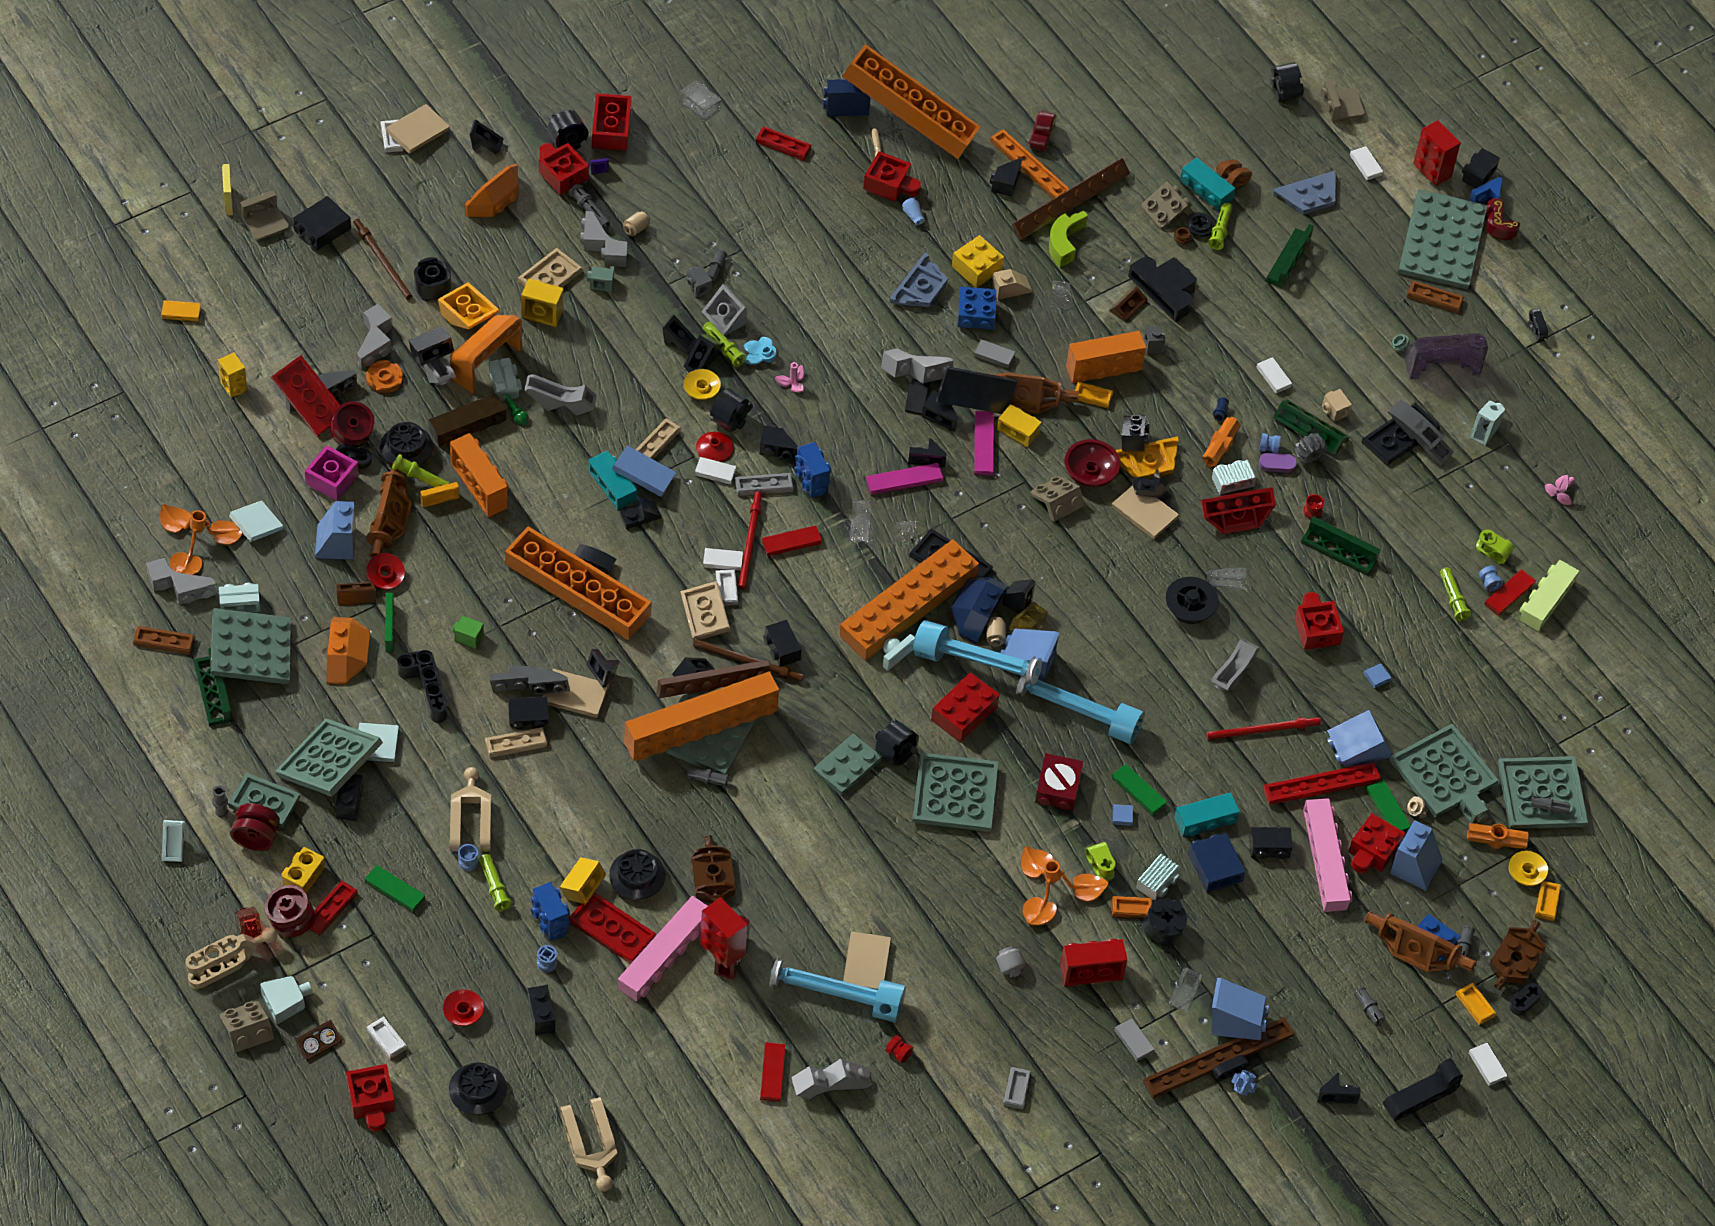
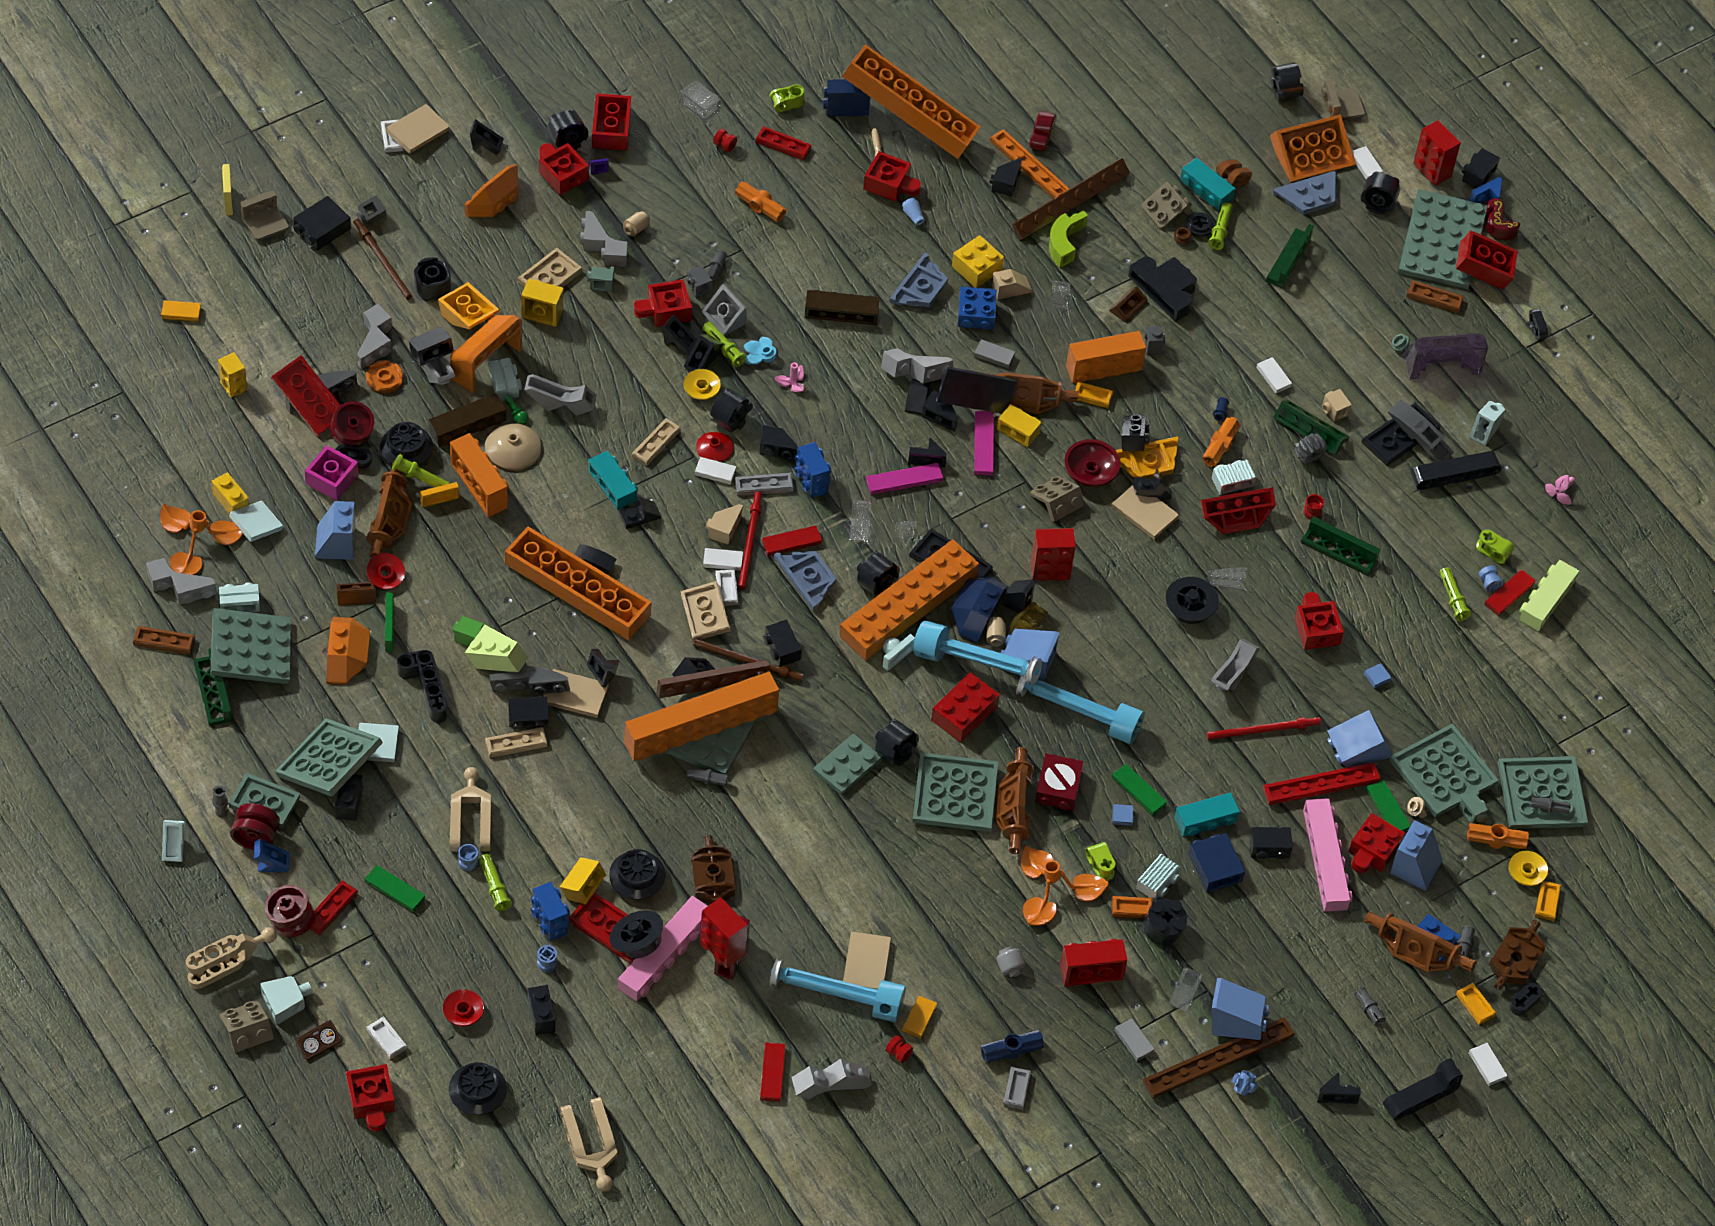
(229, 493): none -> yellow brick
(248, 921): clear red slope -> none
(271, 857): none -> blue slope
(306, 873): yellow brick -> none
(373, 205): none -> dark grey brick
(495, 652): none -> yellowish green wedge
(513, 454): none -> tan dish
(585, 201): dark grey pin -> none
(637, 934): none -> black wheel
(643, 471): medium blue tile -> none
(664, 301): none -> red brick
(724, 524): none -> tan slope
(725, 140): none -> red wheel
(760, 201): none -> orange piece
(789, 98): none -> lime piece
(808, 575): none -> sand blue wing
(842, 307): none -> dark brown brick
(877, 573): none -> black brick
(919, 1017): none -> light orange tile
(1011, 801): none -> dark orange plate
(1023, 1043): none -> dark blue piece
(1052, 554): none -> red brick
(1230, 1067): black beam -> none
(1269, 443): medium blue wheel -> none
(1277, 462): medium lavender tile -> none
(1313, 148): none -> orange slope
(1380, 192): none -> black brick
(1455, 470): none -> black beam
(1486, 259): none -> red brick

